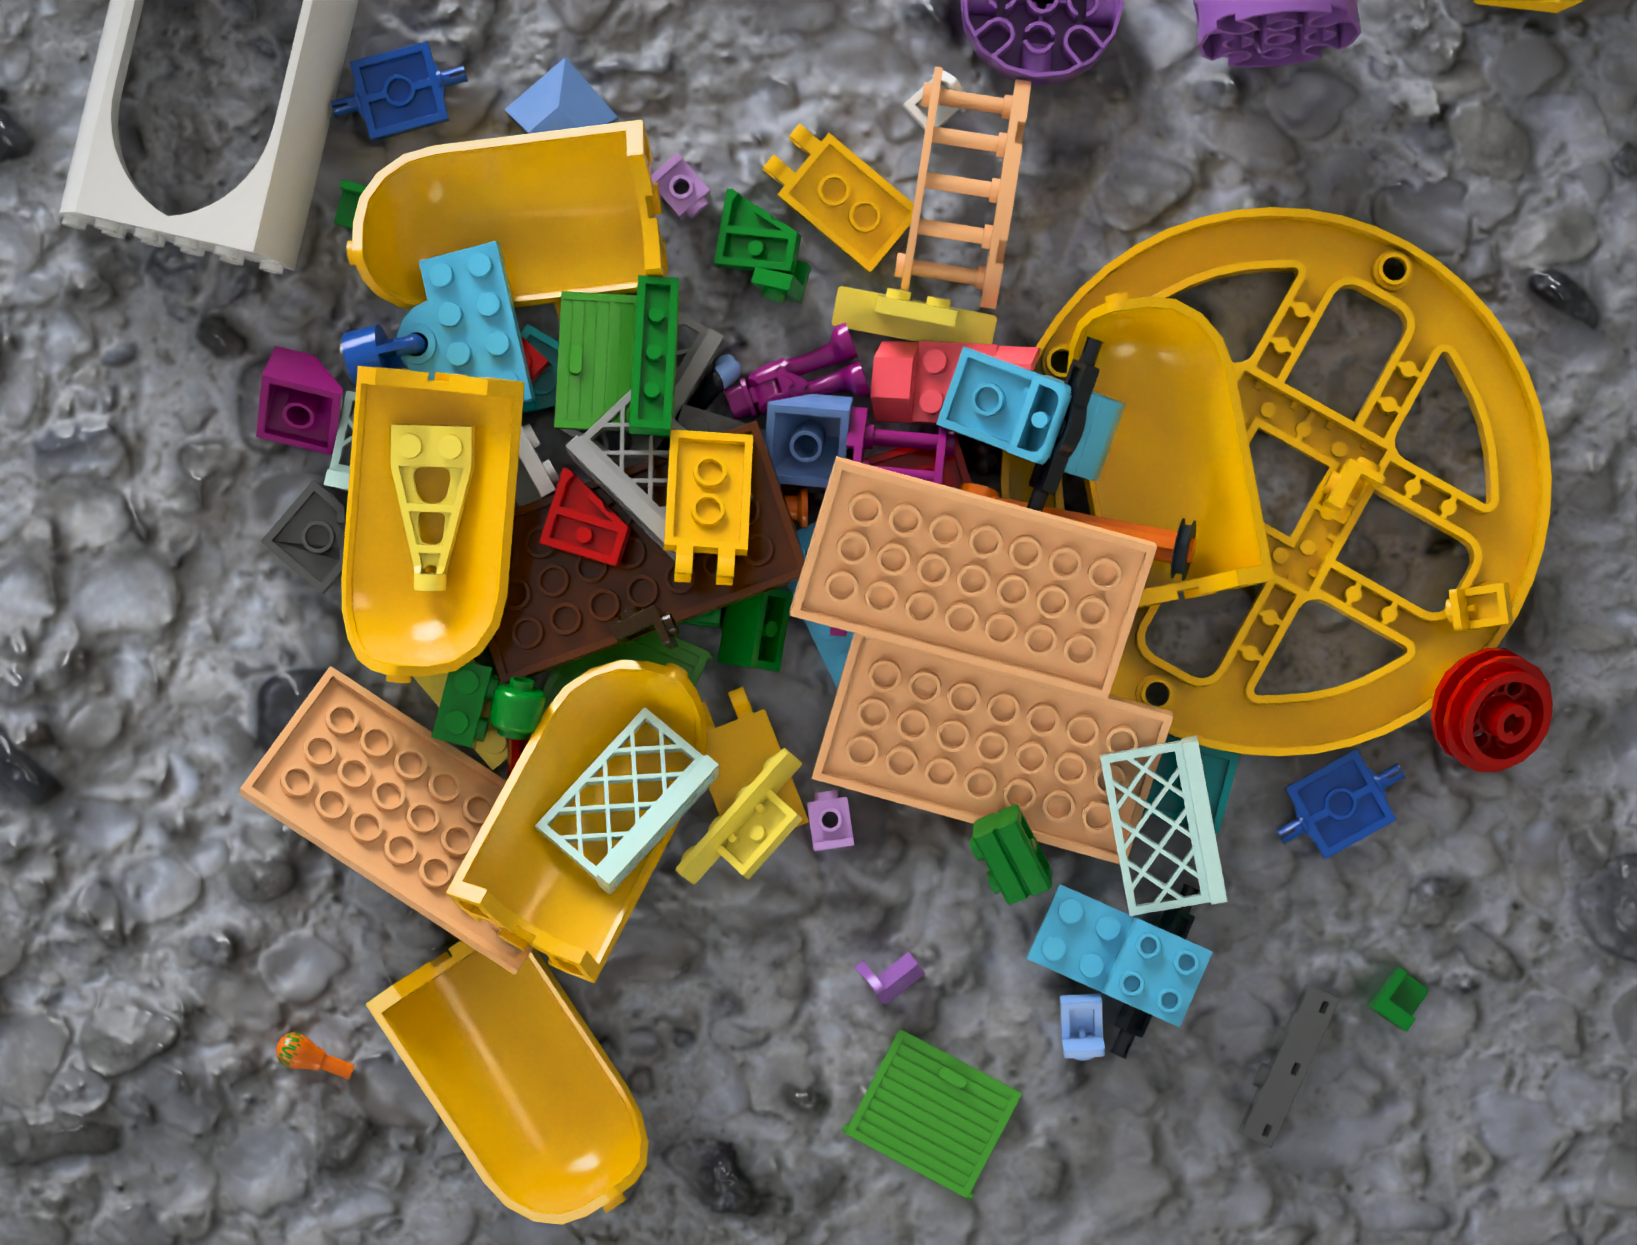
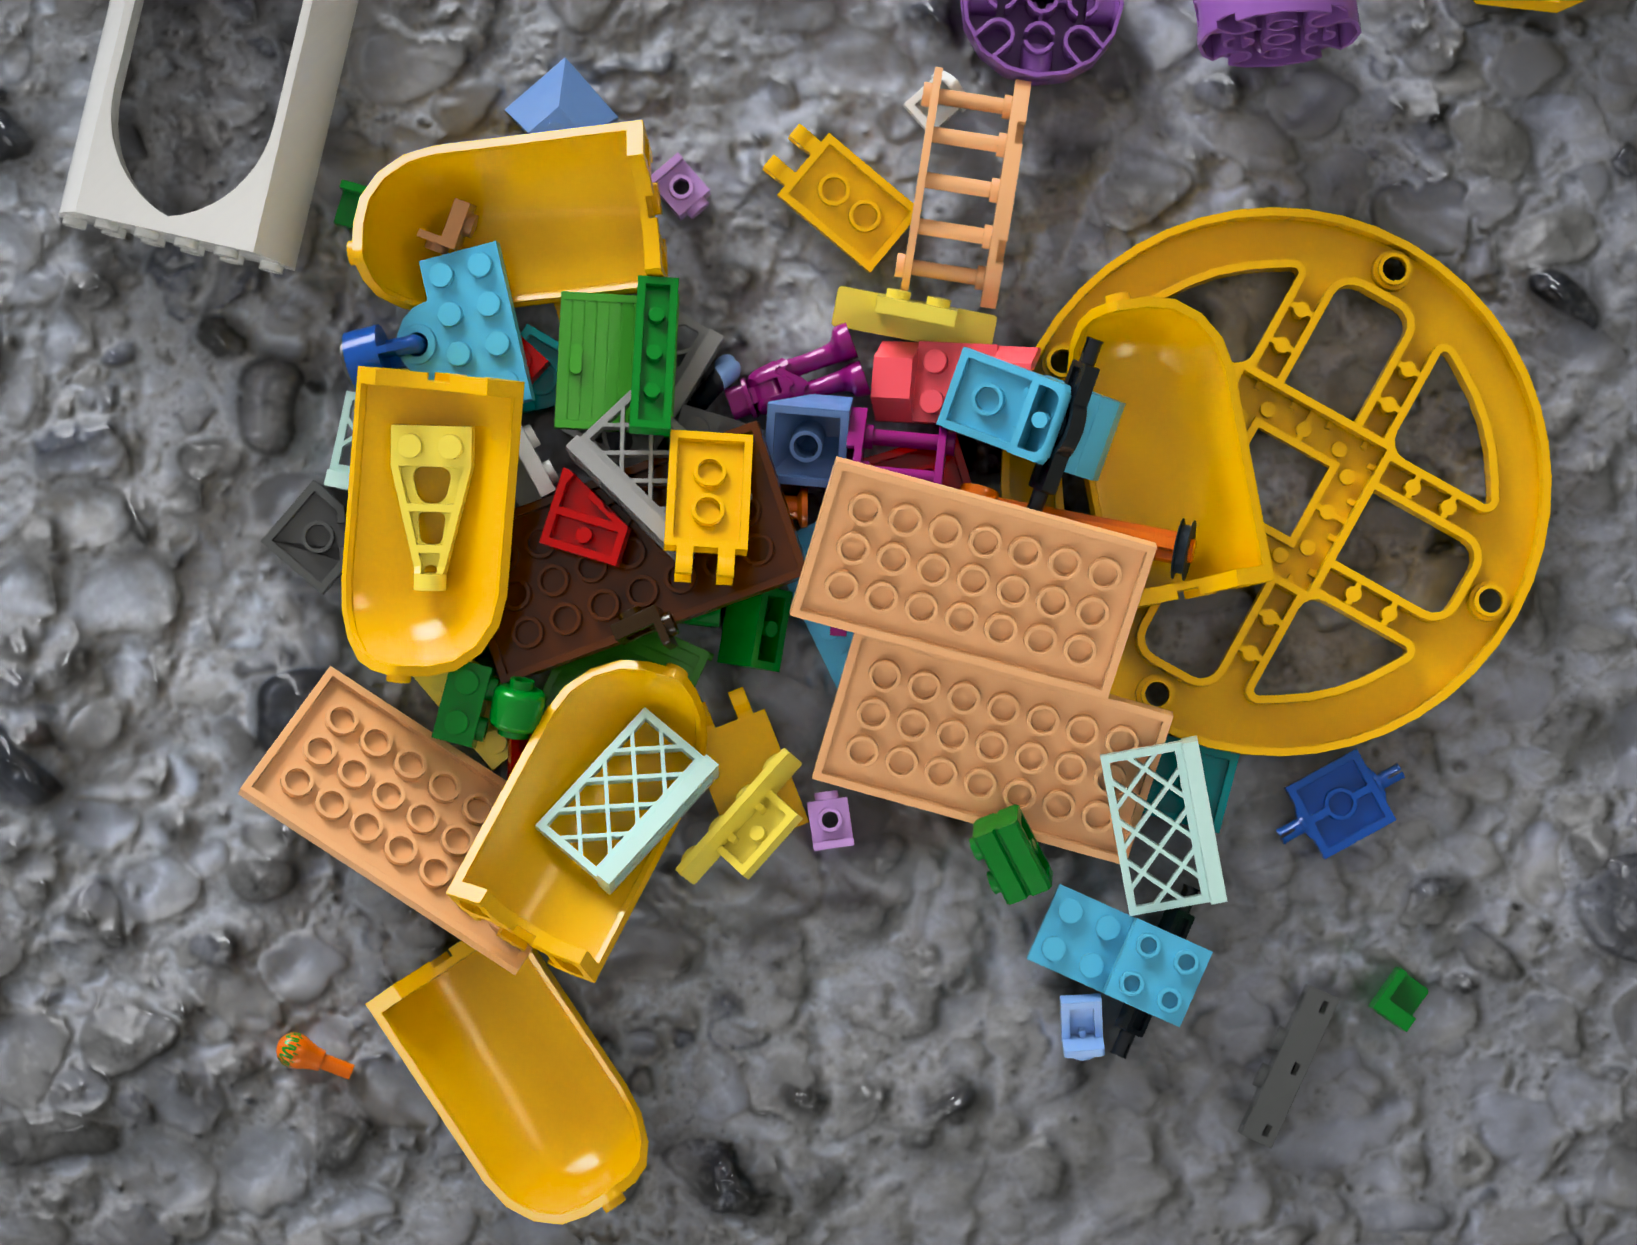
(299, 402): magenta slope -> none
(399, 91): blue plate -> none
(460, 224): none -> medium nougat bracket
(754, 238): green wing -> none
(781, 286): green bracket -> none
(893, 979): medium lavender tile -> none
(933, 1113): bright green piece -> none
(1341, 484): yellow bracket -> none
(1476, 700): red wheel -> none
(1479, 607): yellow bracket -> none

